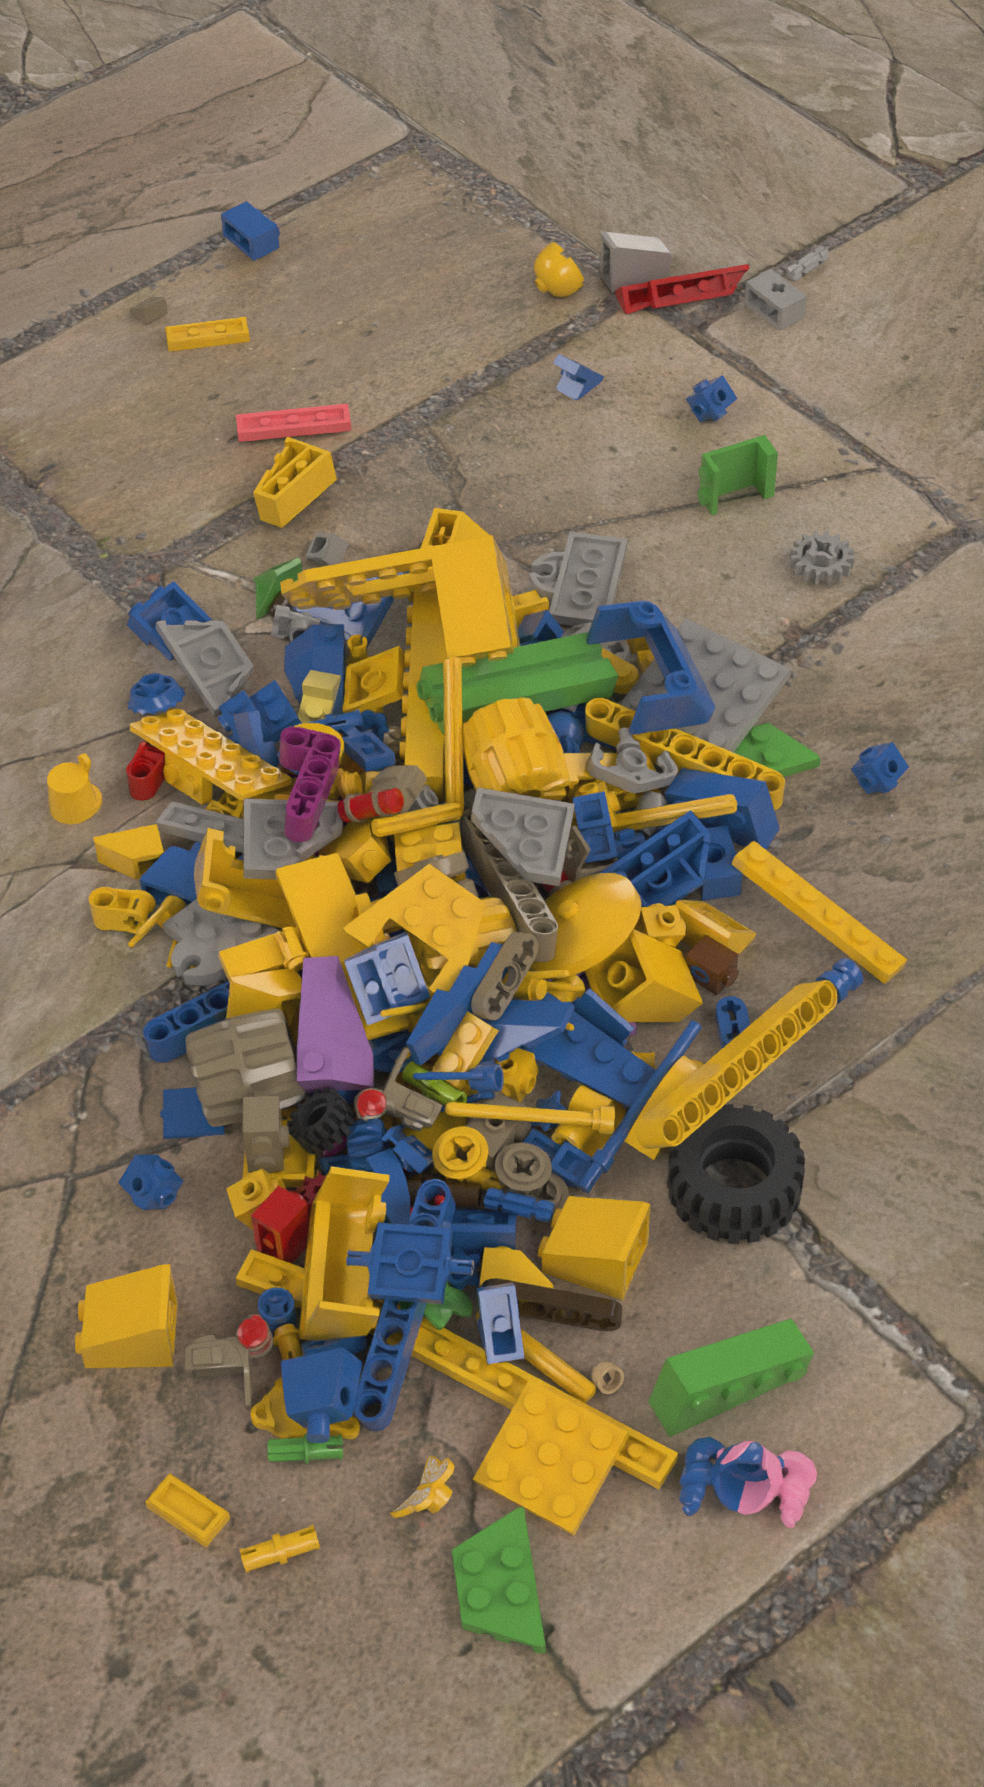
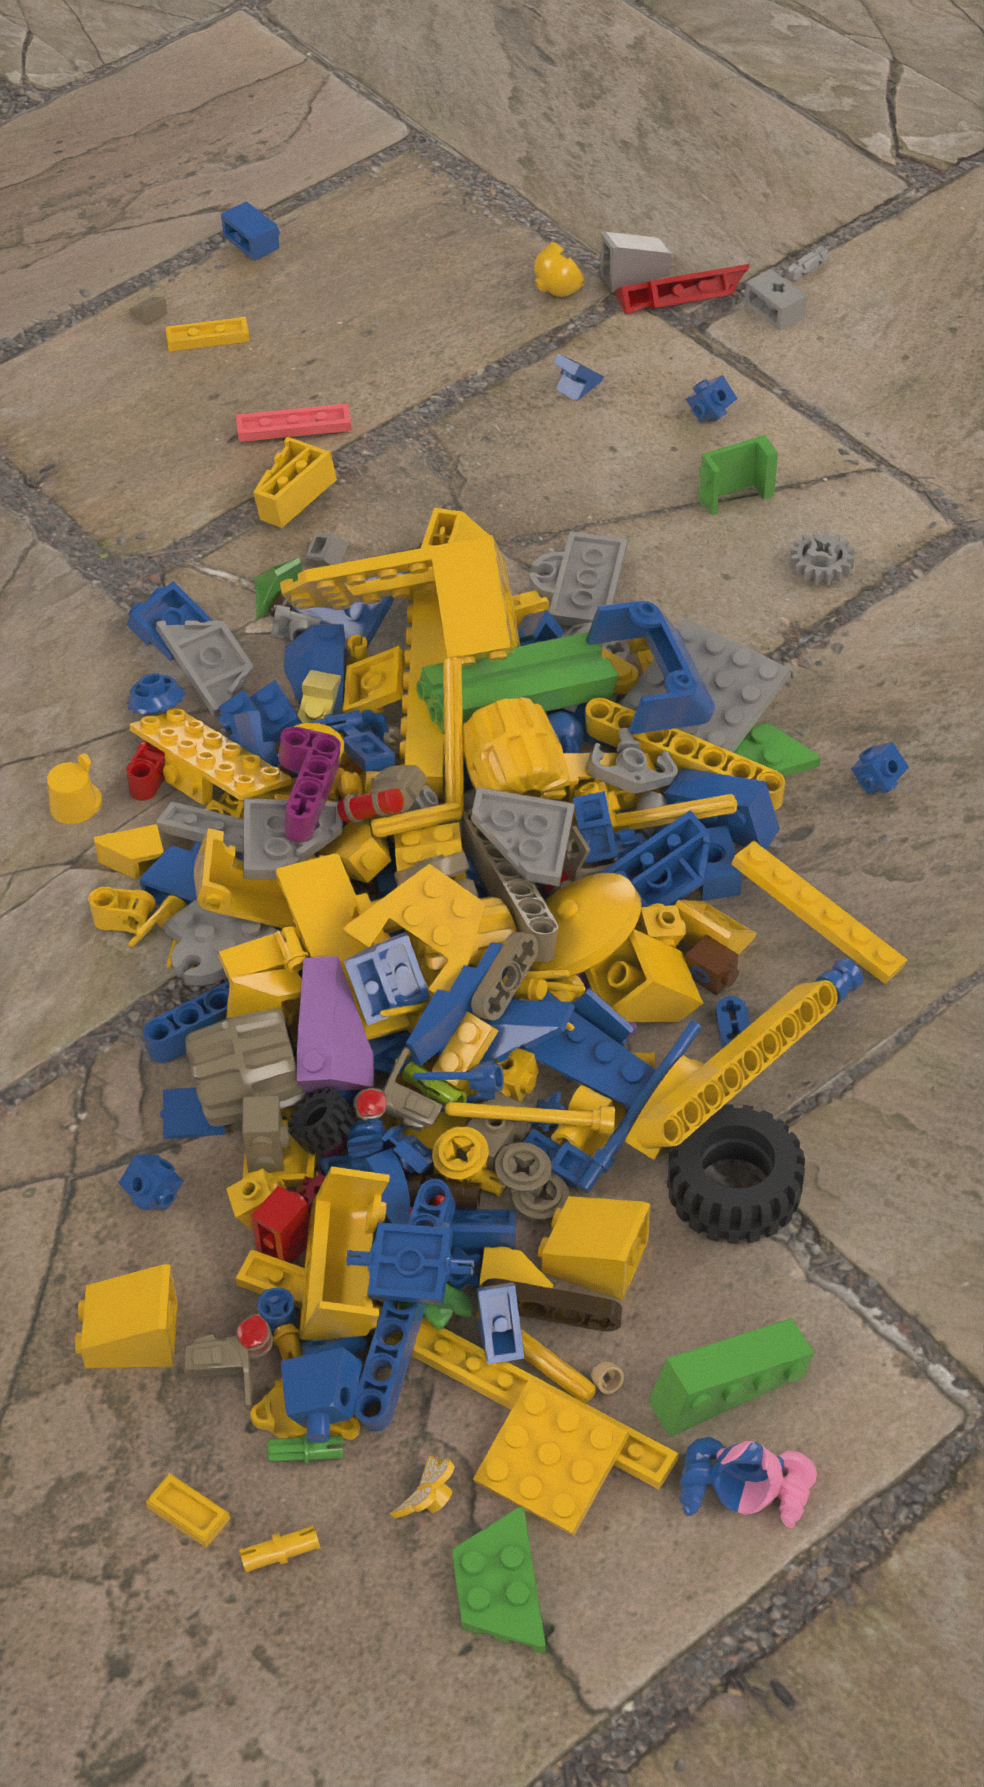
(518, 1204): blue axle -> none

